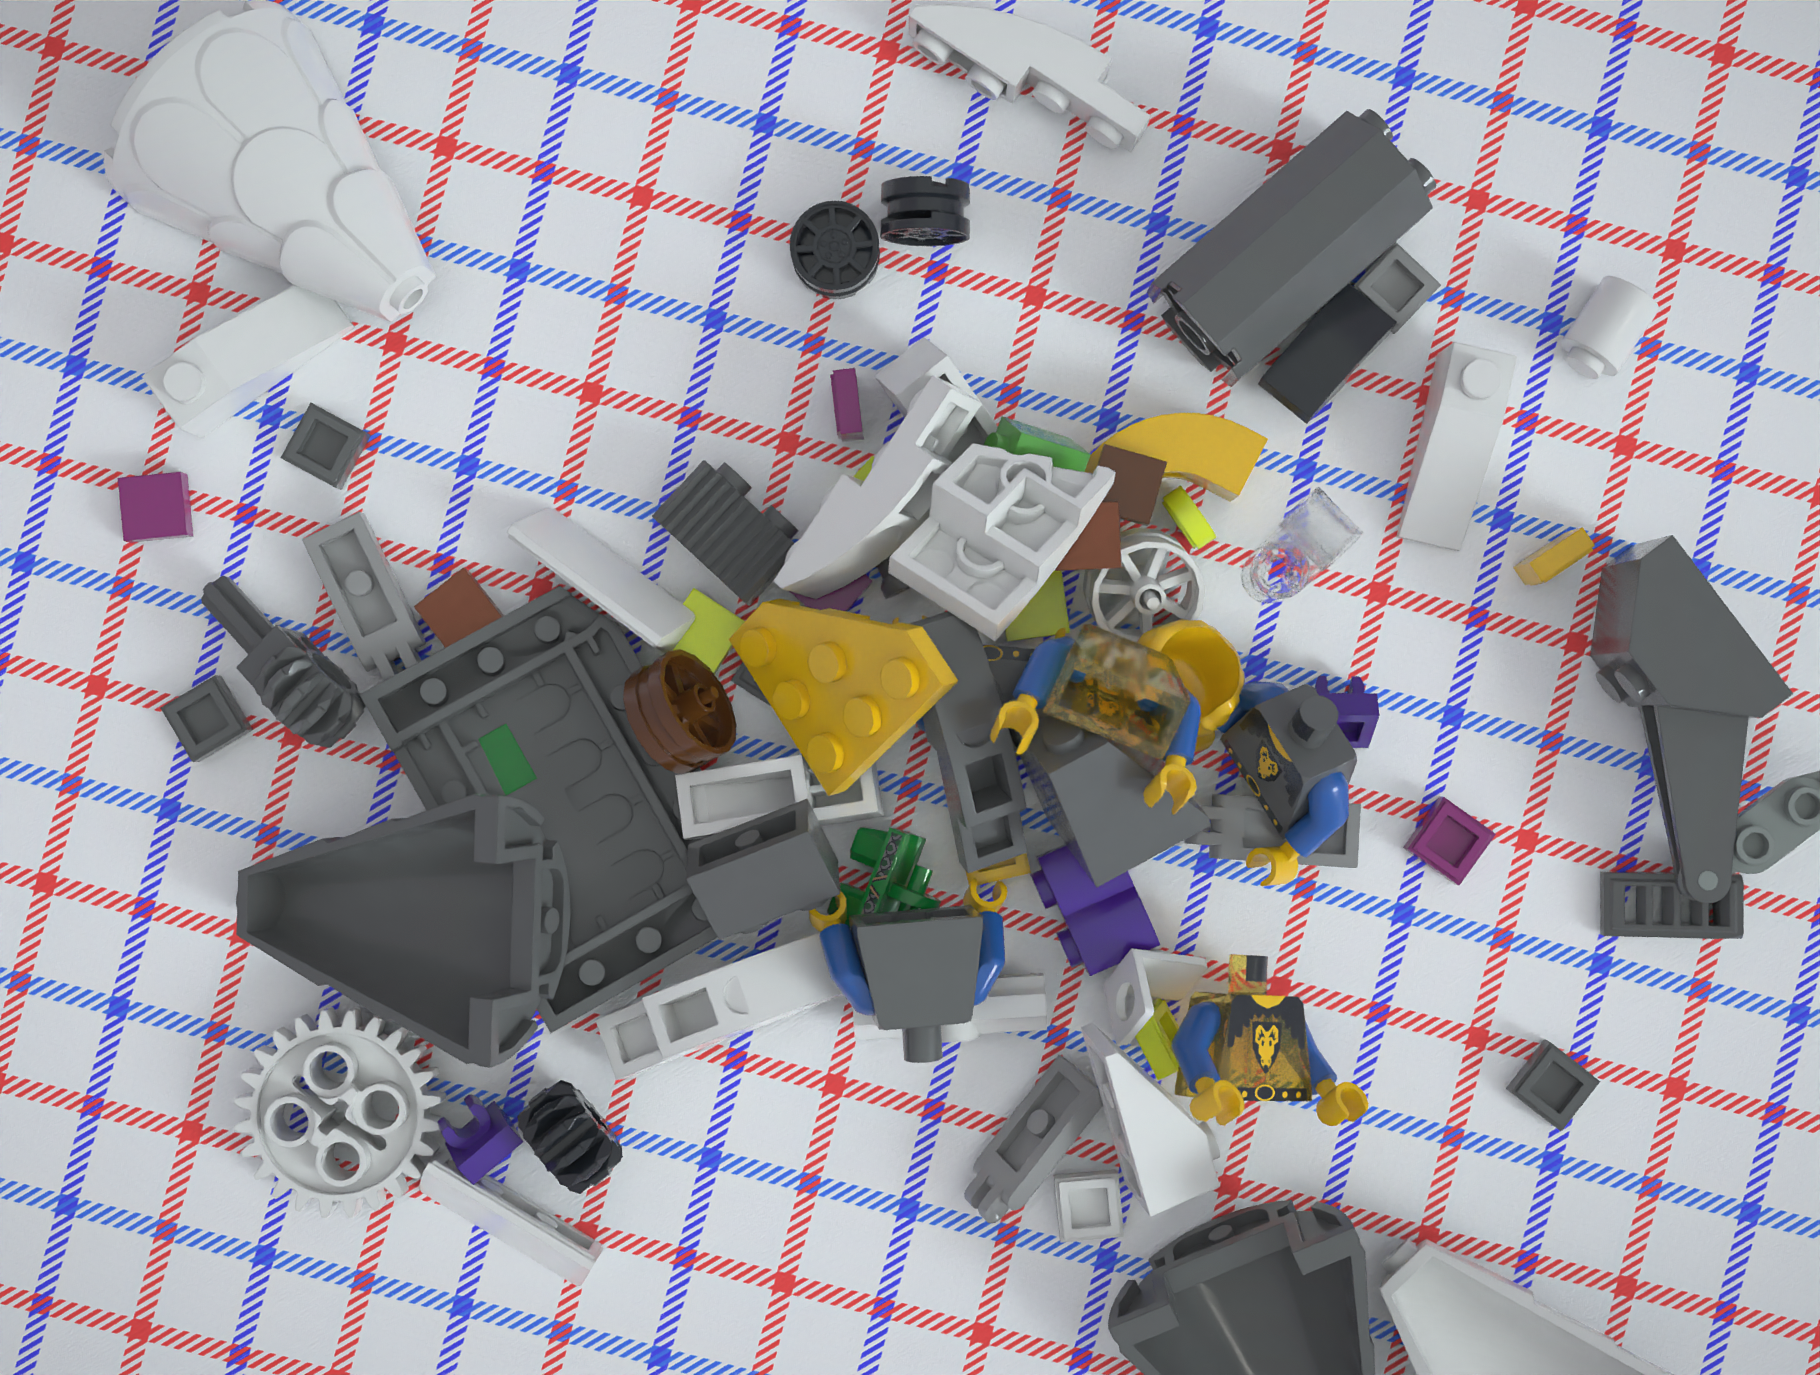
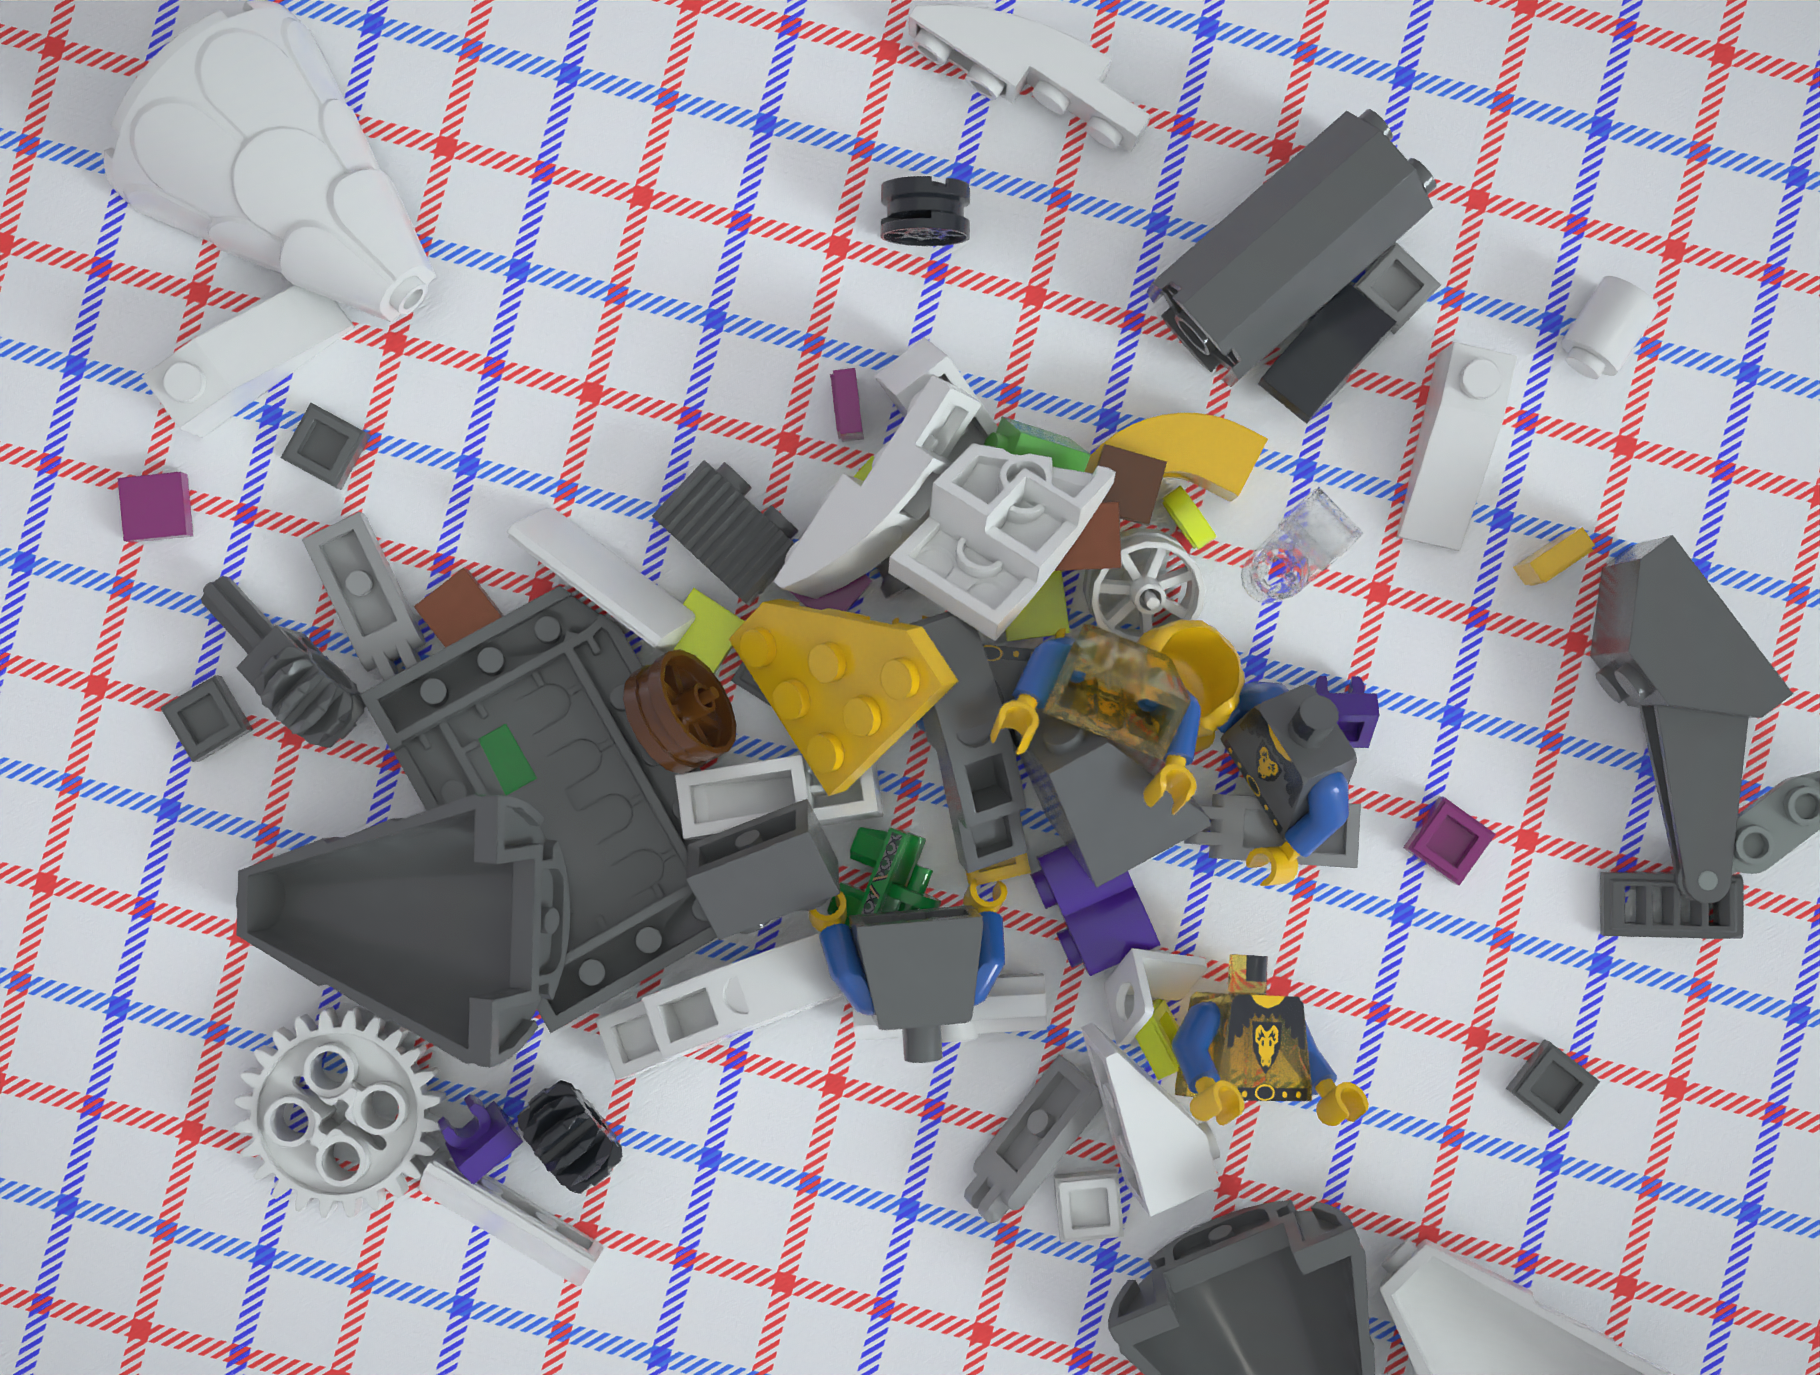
(835, 249): black wheel -> none

